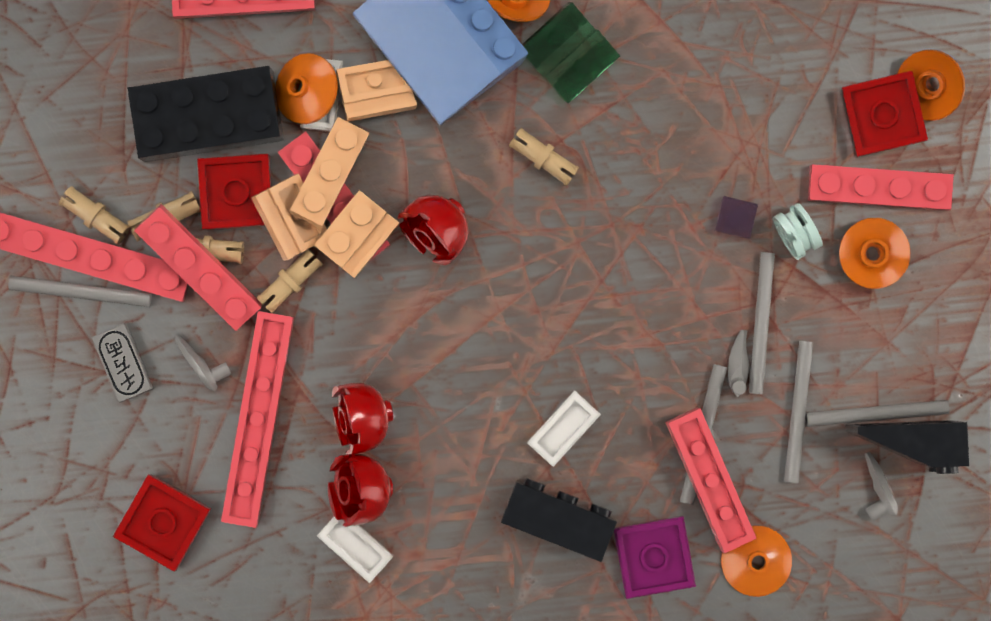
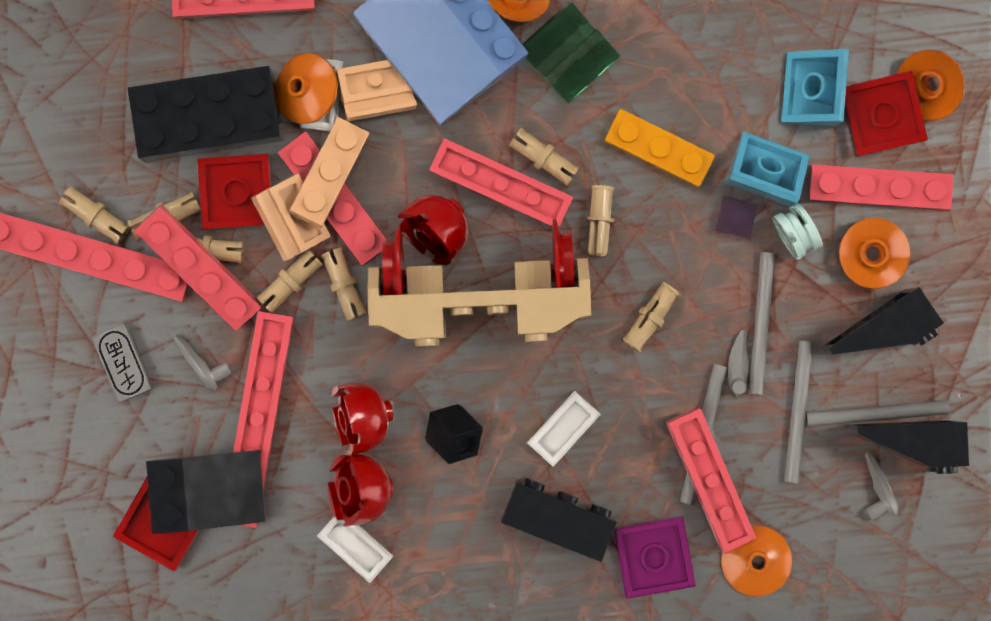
(80, 291): light grey bar -> none
(205, 491): none -> black slope
(343, 284): none -> tan pin
(357, 234): light nougat plate -> none
(422, 311): none -> tan piece
(453, 433): none -> black panel
(500, 183): none -> coral plate
(599, 220): none -> tan axle
(651, 317): none -> tan pin
(659, 148): none -> light orange plate
(768, 170): none -> medium azure slope
(815, 87): none -> medium azure slope
(899, 322): none -> black slope

